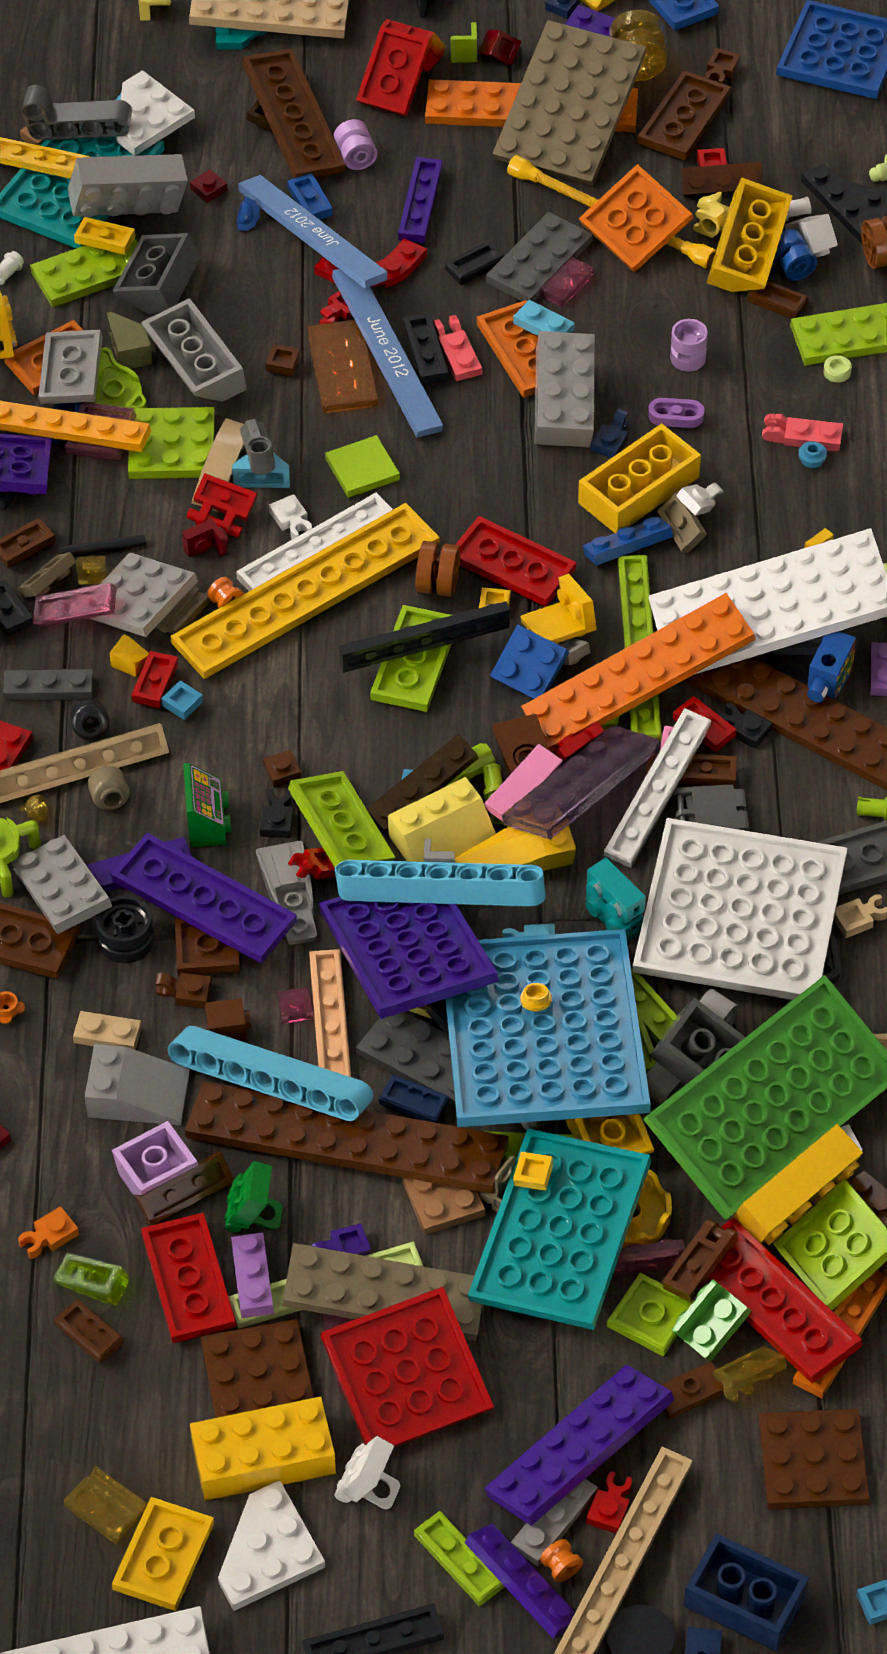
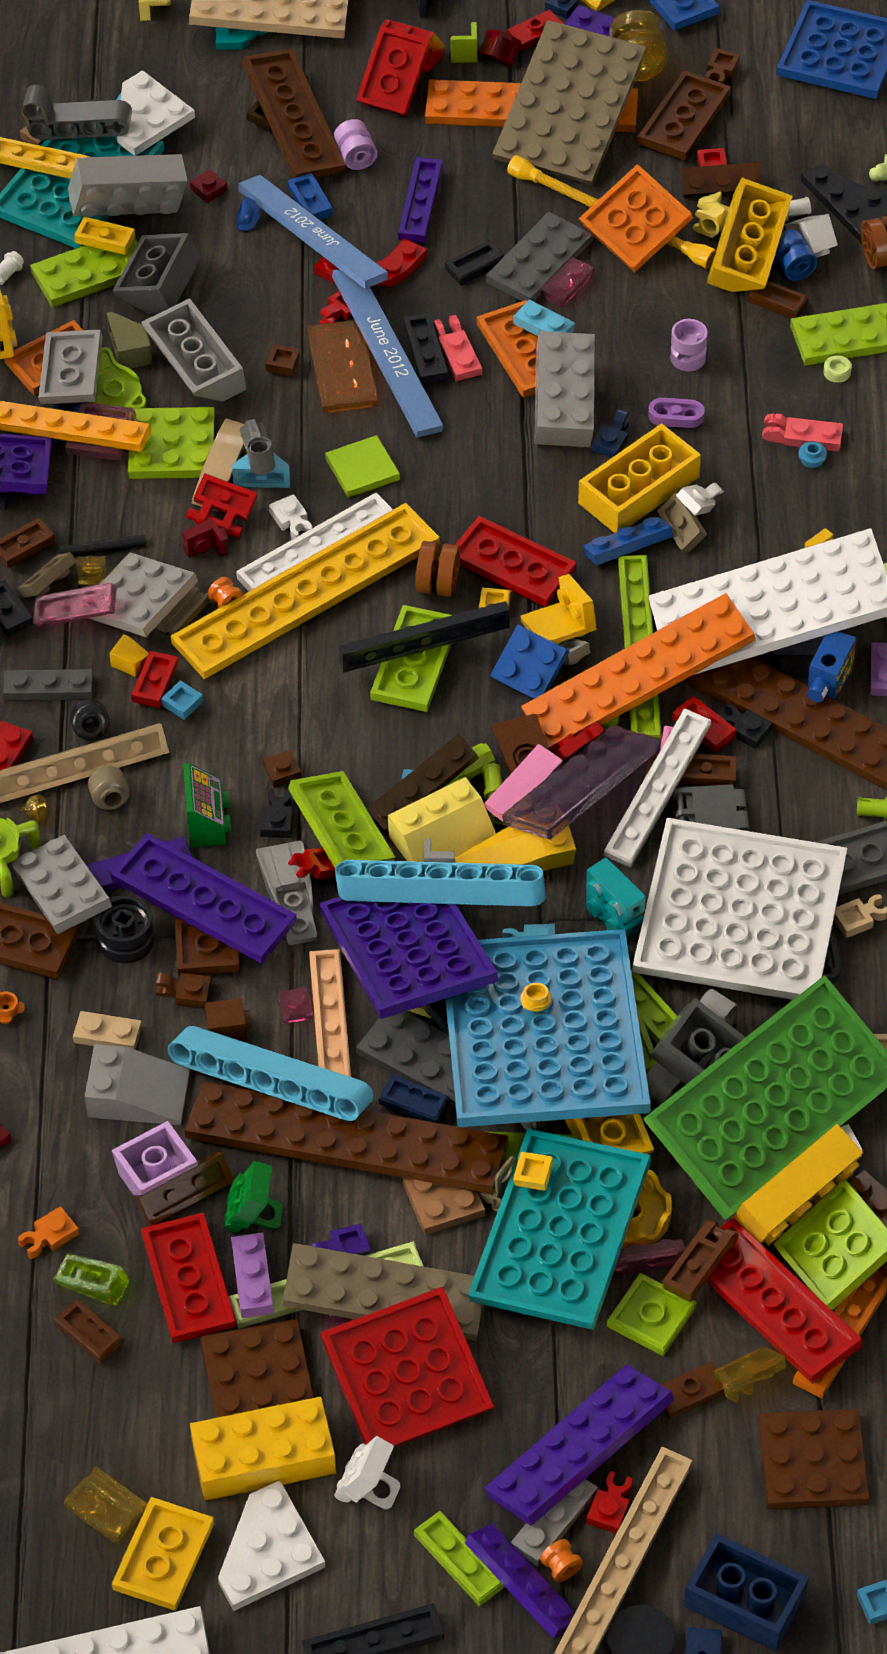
(531, 29): none -> red plate
(711, 1320): bright green bracket -> none

